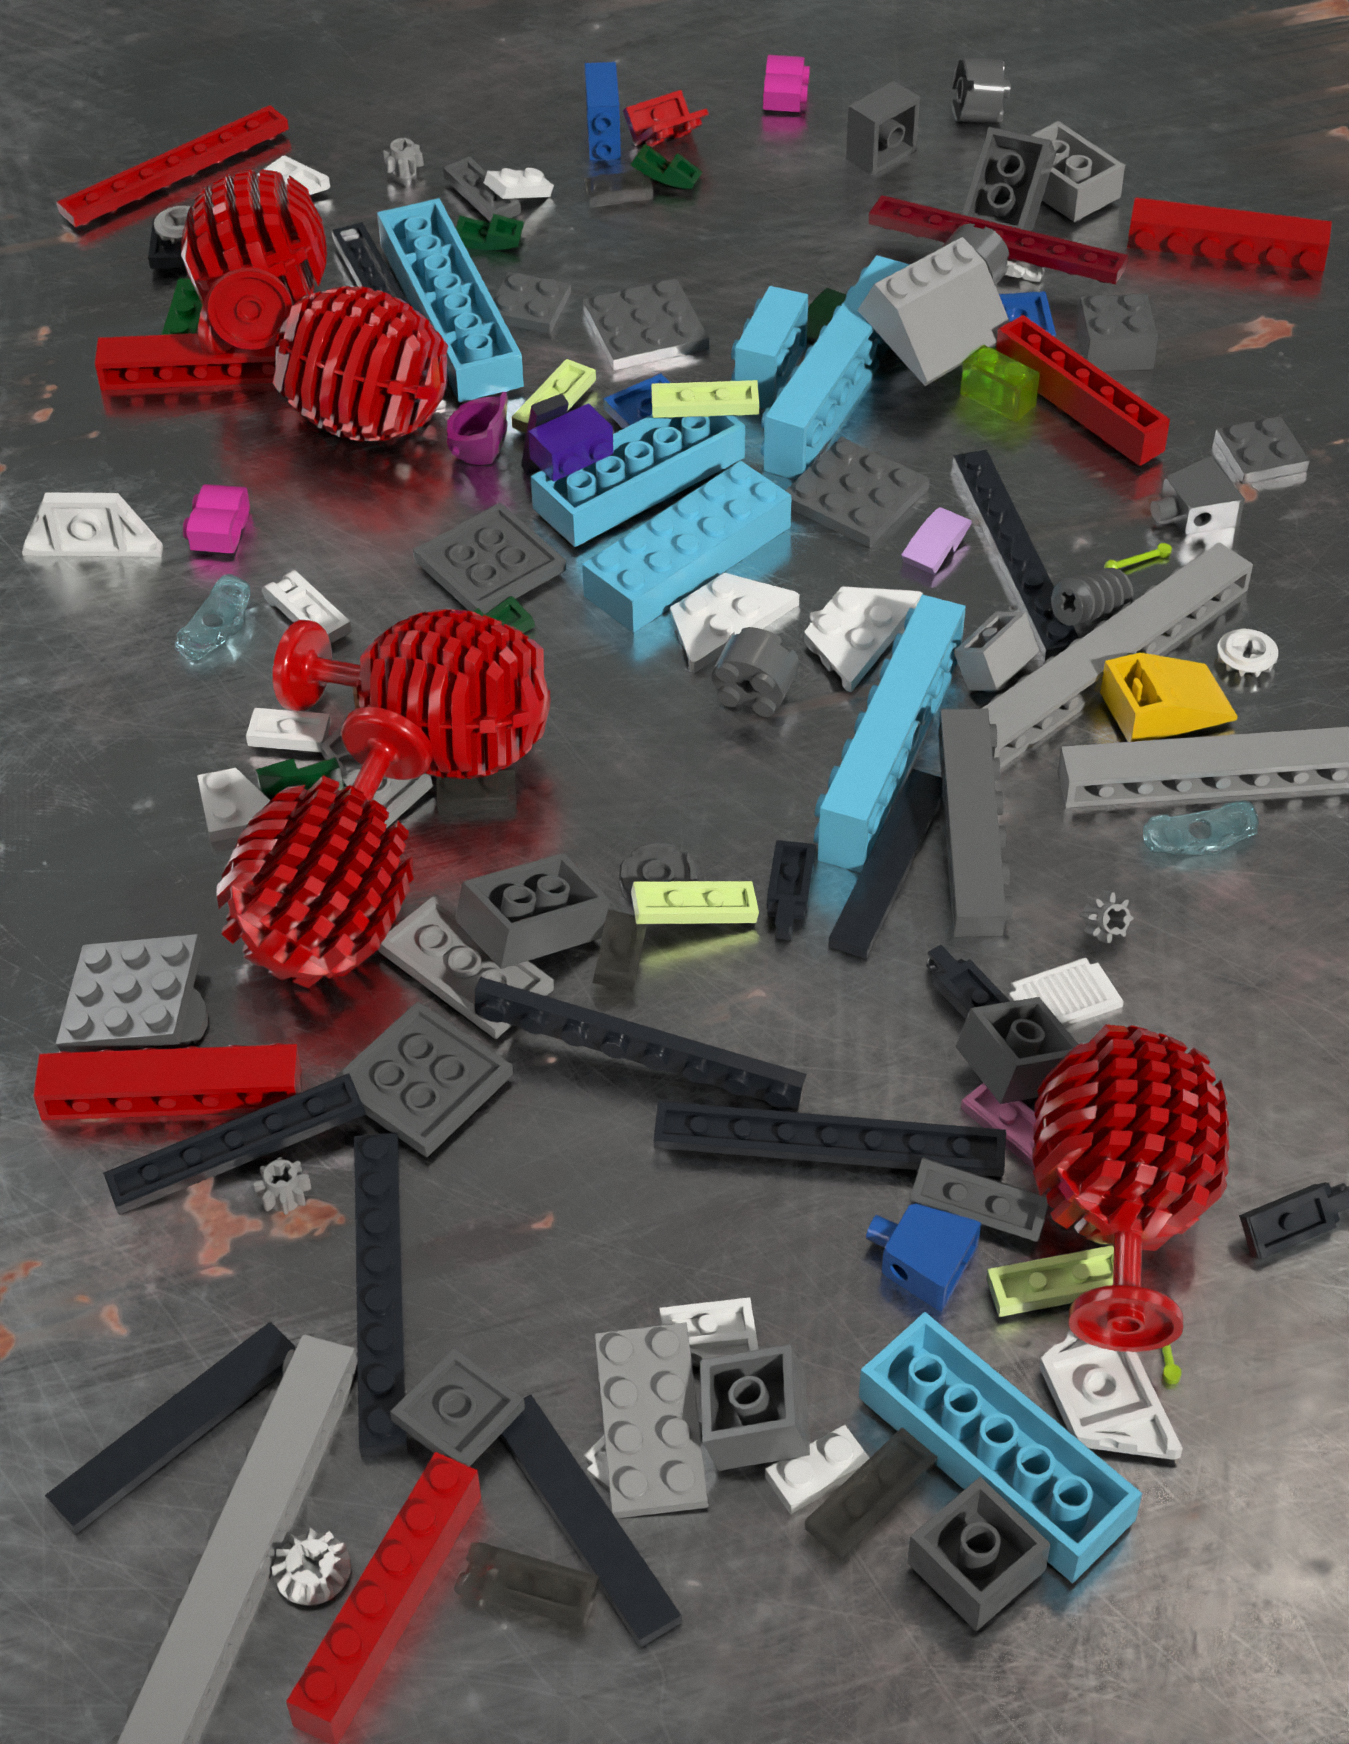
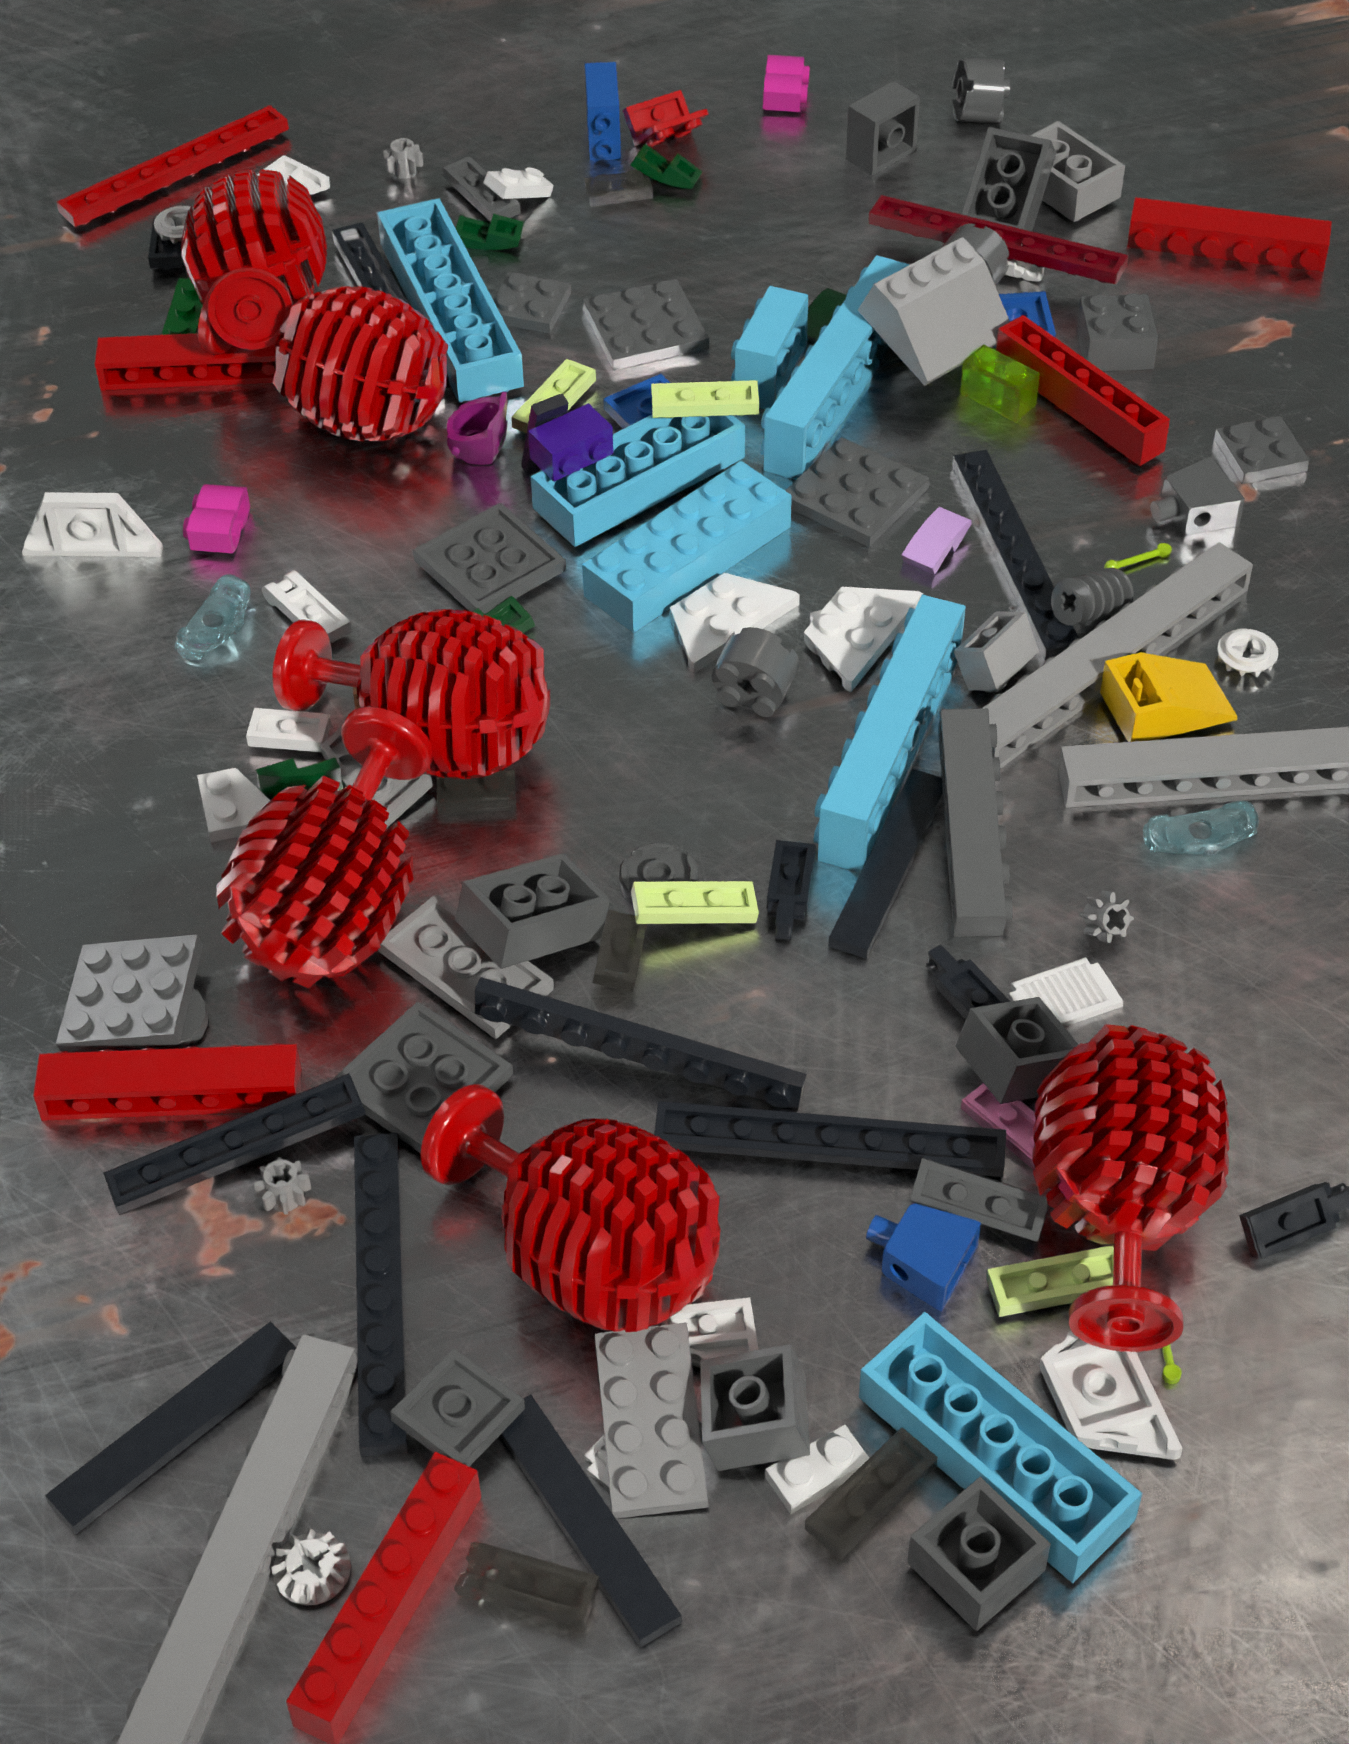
(590, 1213): none -> red plant

